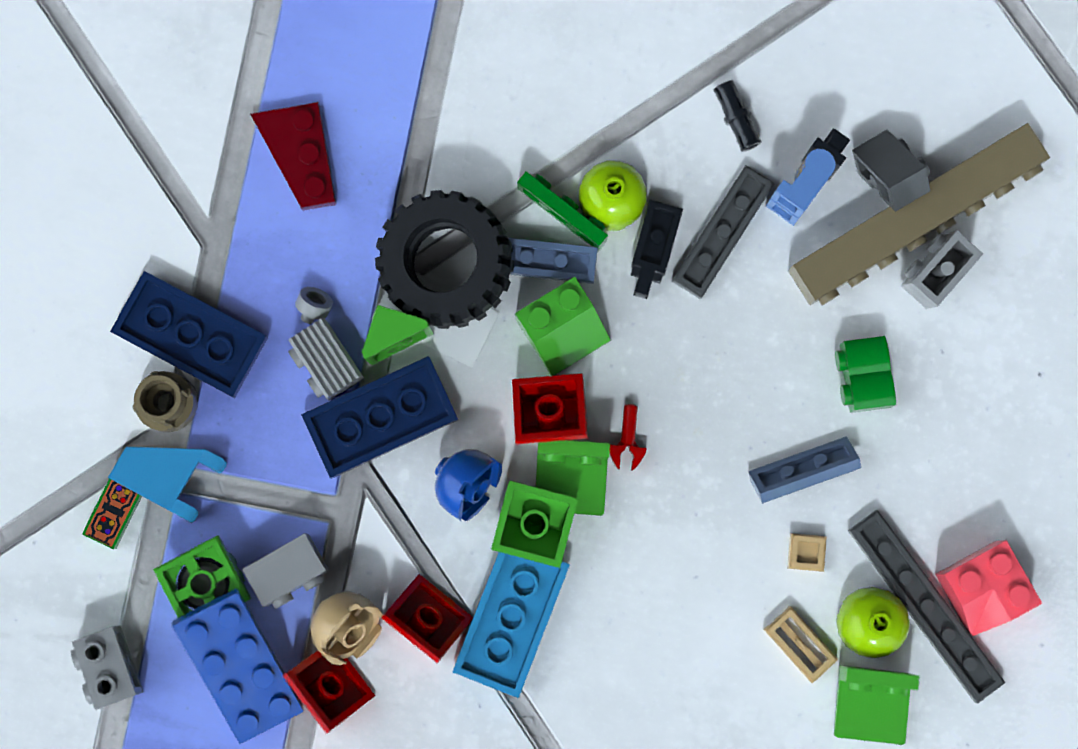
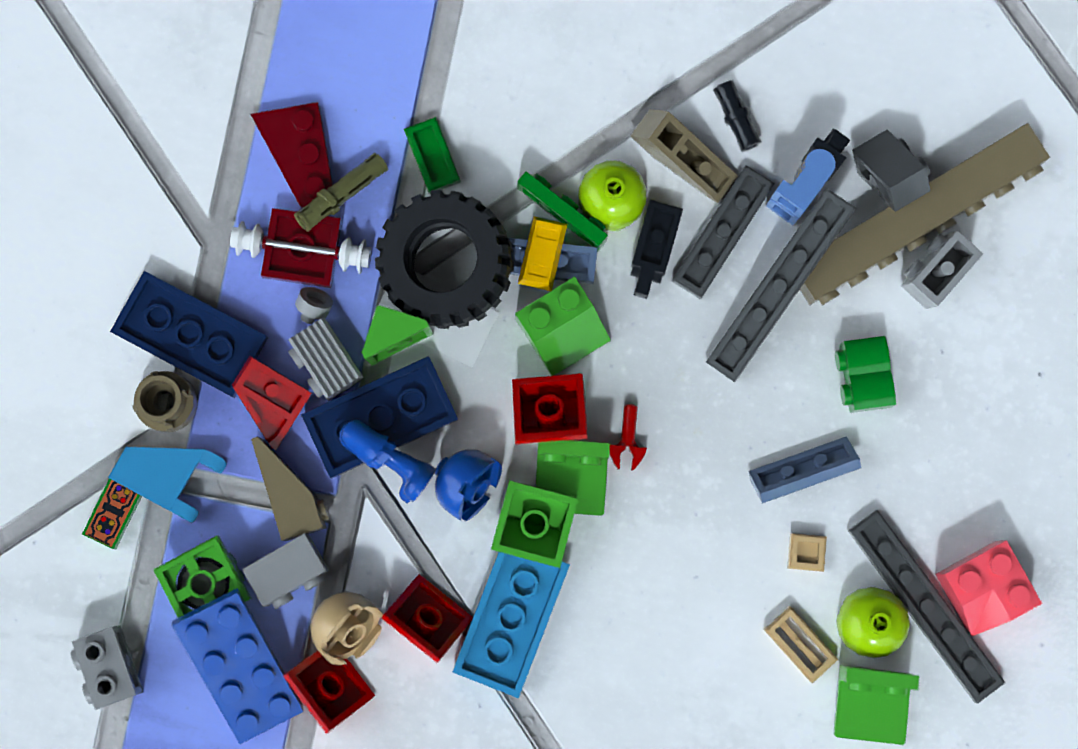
(270, 399): none -> red wing
(291, 500): none -> dark tan slope
(298, 254): none -> dark red plate
(330, 200): none -> olive pin
(377, 451): none -> blue piece
(432, 155): none -> green tile
(542, 253): none -> yellow tile
(683, 153): none -> dark tan slope
(781, 284): none -> dark grey tile

